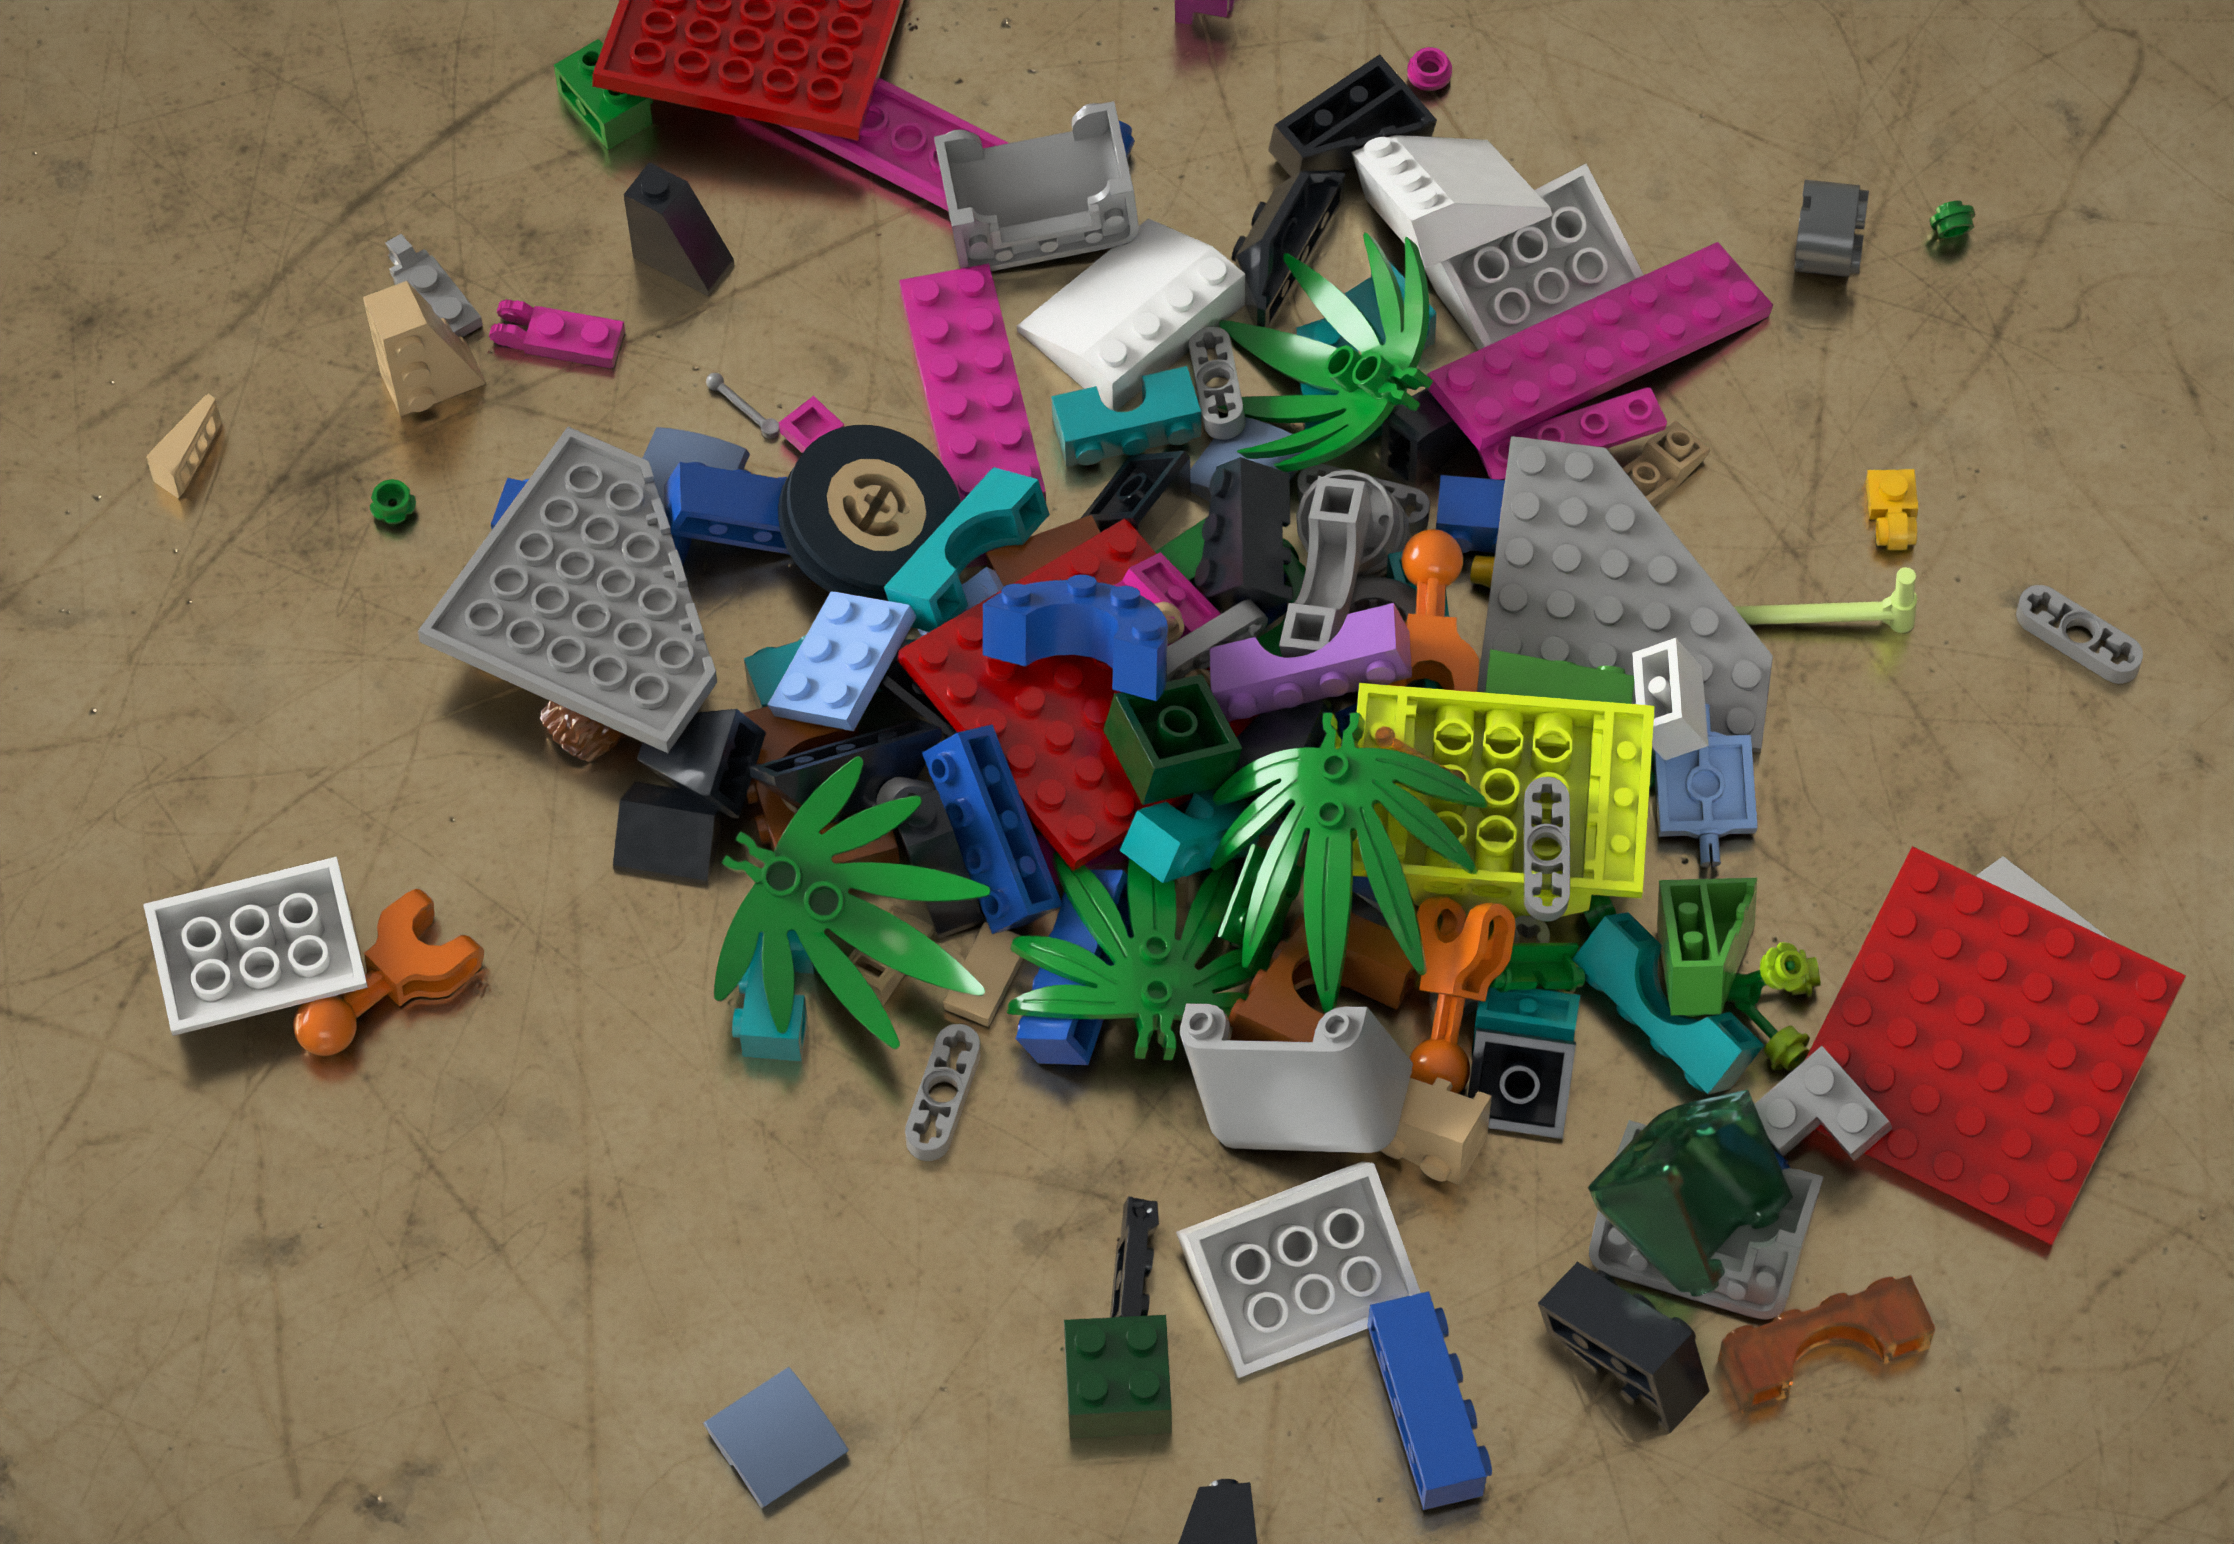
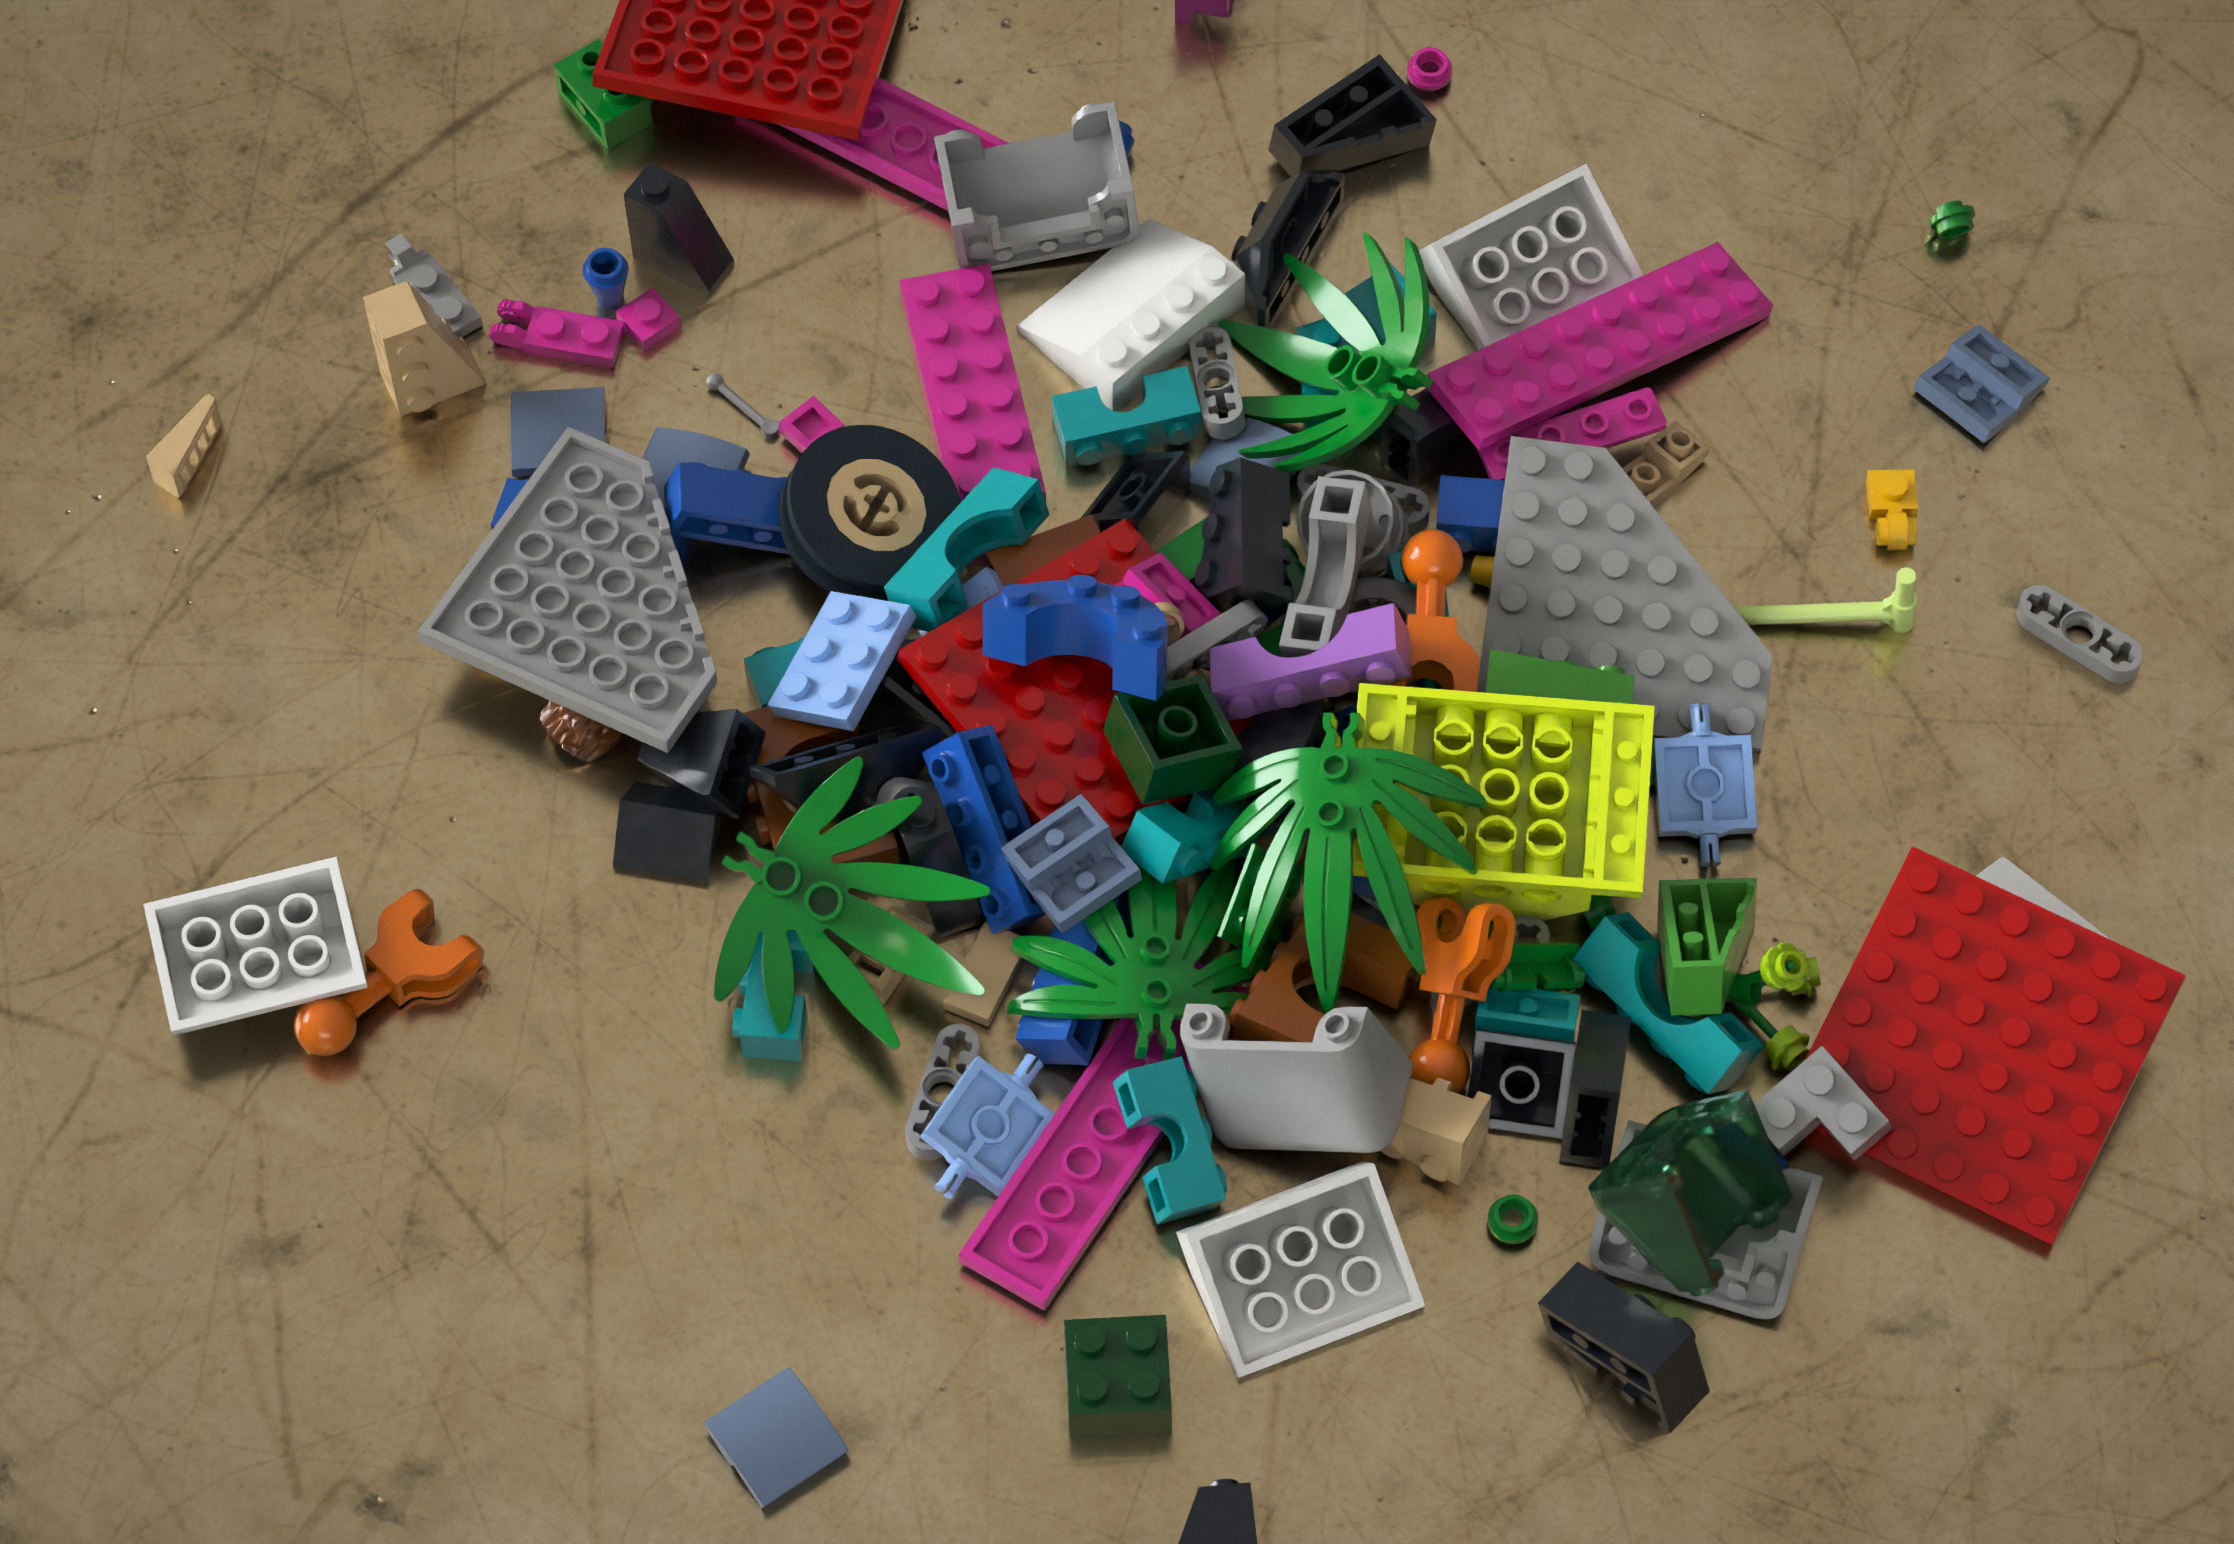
(388, 492): green plate -> none
(544, 415): none -> sand blue slope
(606, 276): none -> blue cone
(648, 319): none -> dark pink plate
(987, 1125): none -> light blue plate
(1069, 1176): none -> dark pink plate
(1071, 863): none -> sand blue slope
(1133, 1258): black hinge -> none
(1165, 1098): none -> teal arch
(1386, 738): clear orange hinge -> none
(1428, 1401): blue brick -> none
(1445, 192): white slope -> none
(1512, 1206): none -> green plate
(1559, 815): light grey beam -> none
(1595, 1089): none -> black slope
(1673, 684): white brick -> none
(1828, 228): dark grey brick -> none
(1883, 1320): clear orange arch -> none
(1981, 383): none -> sand blue slope

